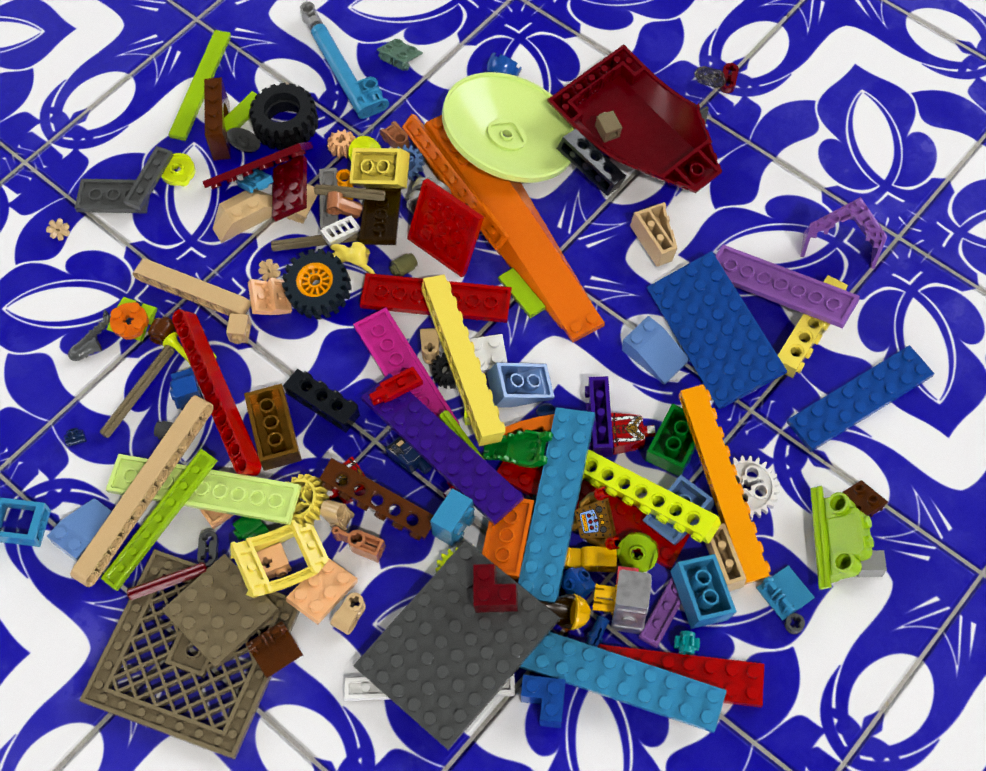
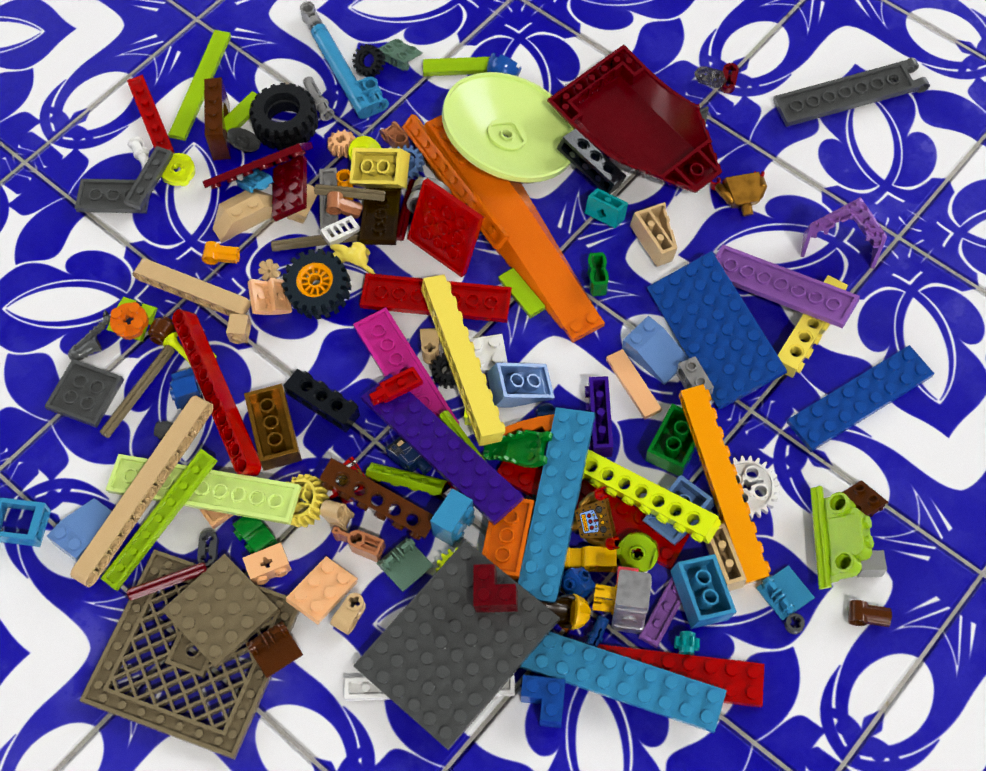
(58, 229): tan plant -> none
(74, 437): dark blue plate -> none
(84, 393): none -> dark grey plate
(140, 152): none -> white pin
(149, 113): none -> red tile
(216, 253): none -> light orange piece
(252, 569): light yellow wedge -> none
(321, 103): none -> light grey pin
(360, 56): none -> black tyre
(403, 265): olive brick -> none
(404, 478): none -> lime plate
(405, 213): none -> dark red axle
(405, 564): none -> sand green hinge
(455, 66): none -> lime tile
(597, 274): none -> green brick
(606, 208): none -> teal brick
(608, 126): dark tan brick -> none
(629, 432): torso -> none
(633, 384): none -> light nougat tile
(692, 374): none -> light grey brick
(742, 190): none -> pearl gold torso
(849, 92): none -> dark grey hinge
(862, 614): none -> reddish brown piece

